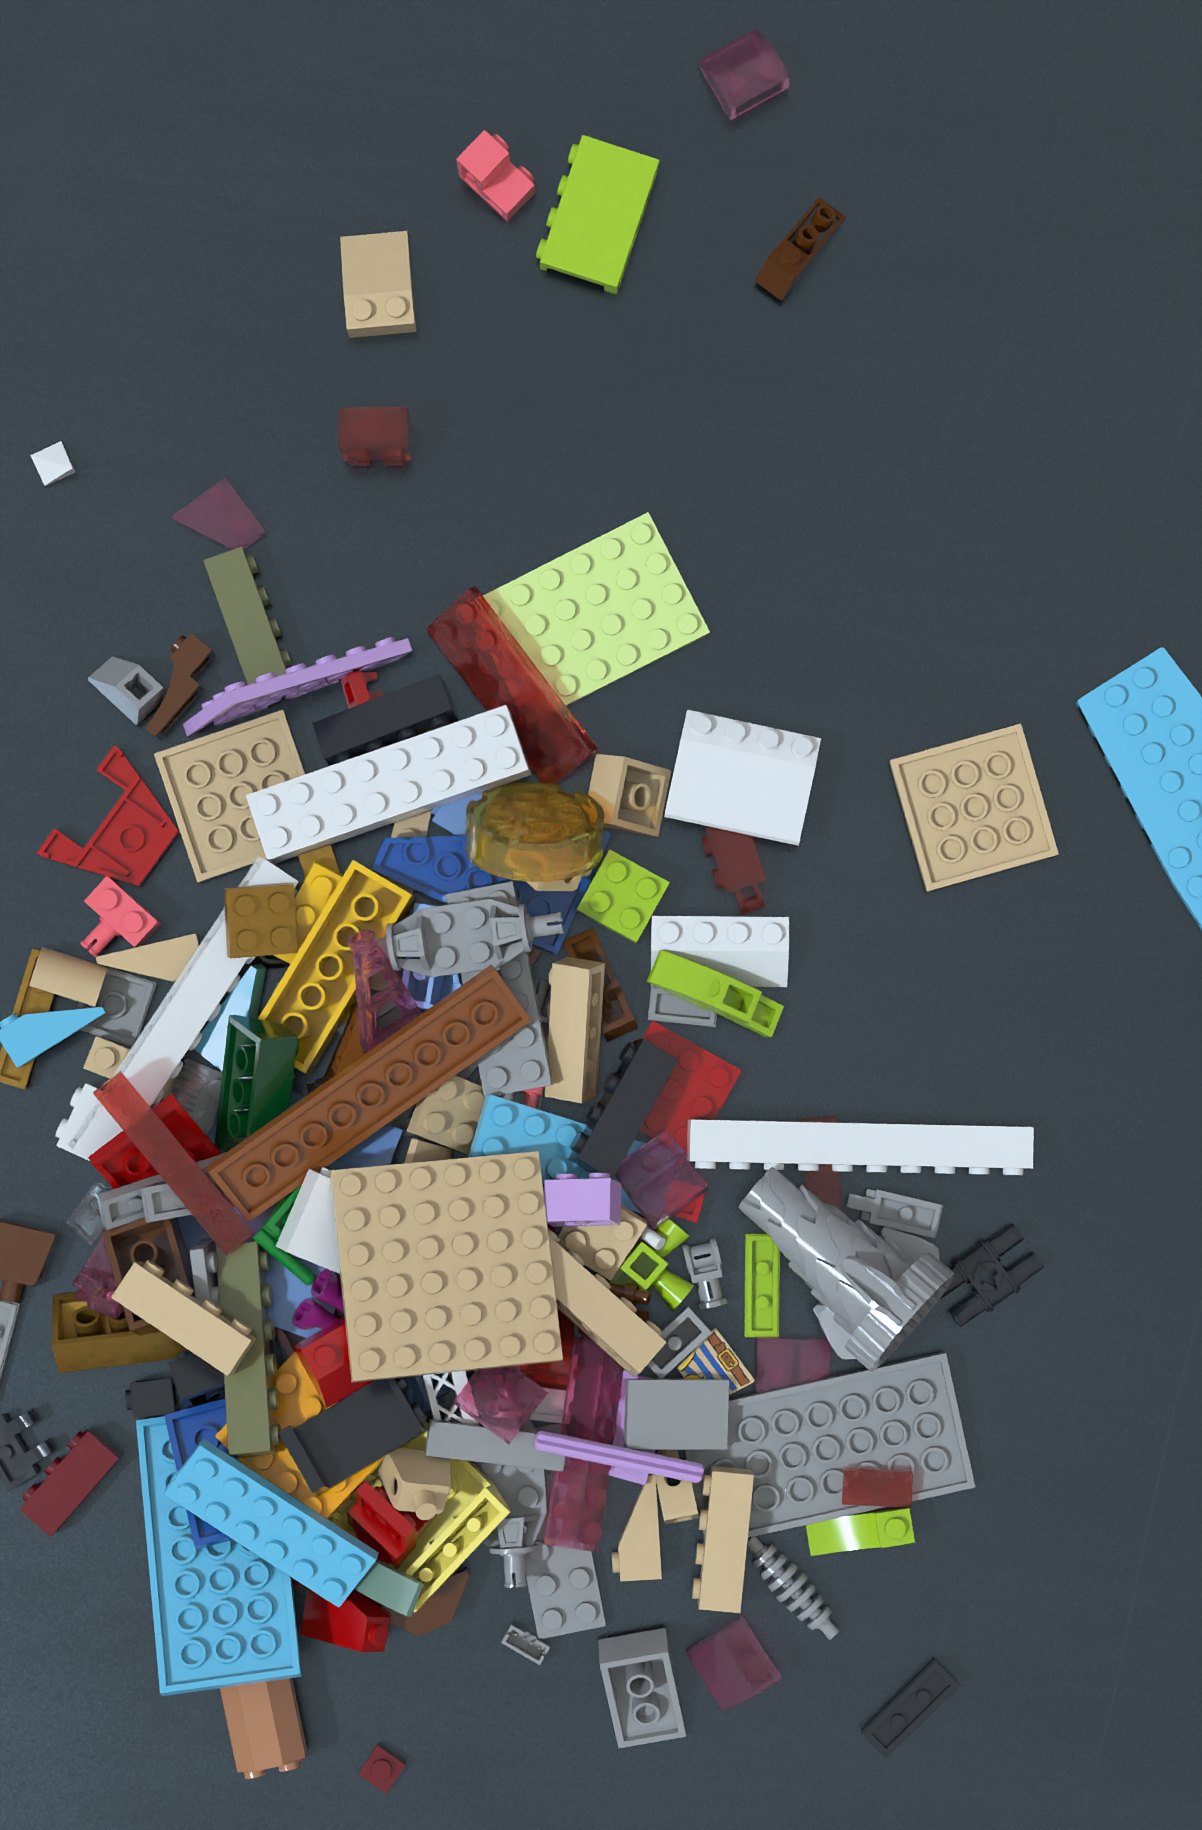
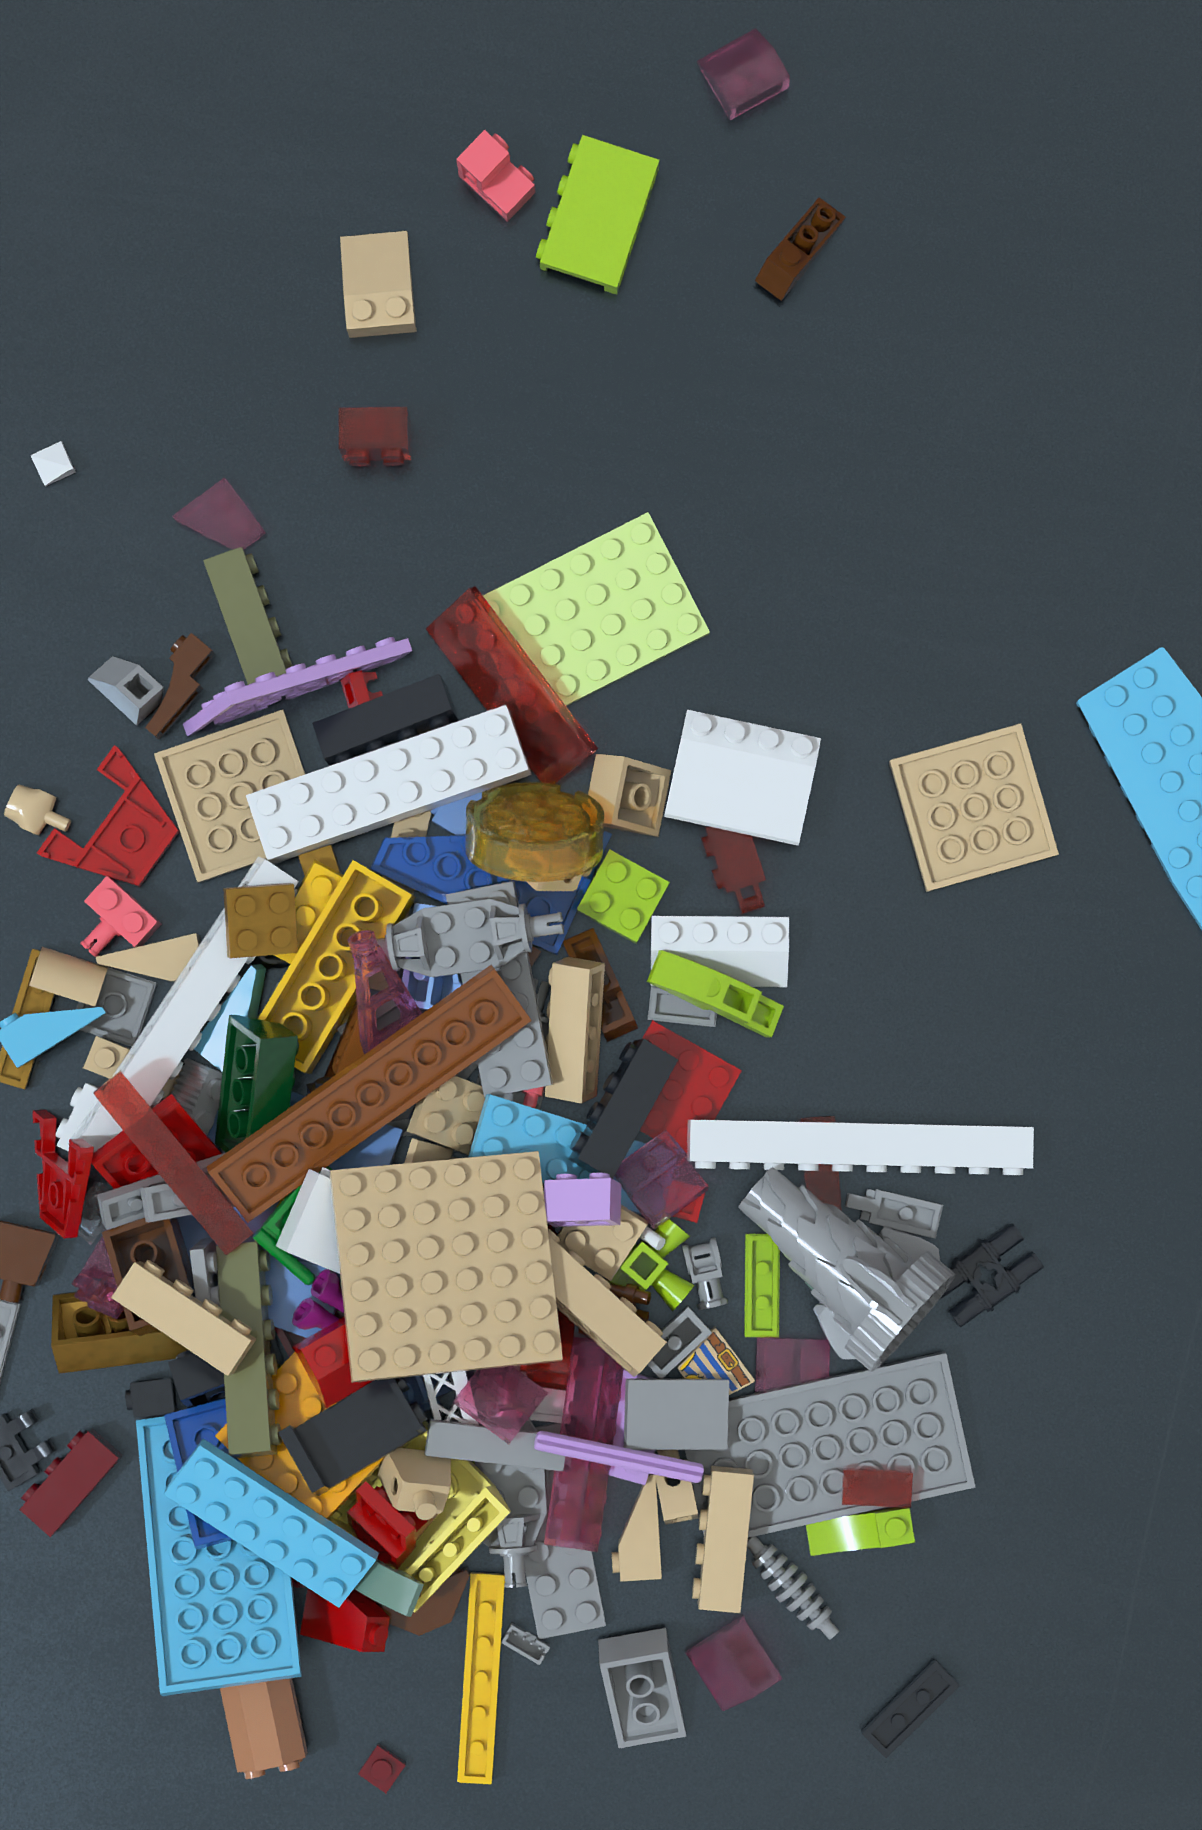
(33, 810): none -> tan piece
(62, 1183): none -> red wing
(481, 1678): none -> yellow plate

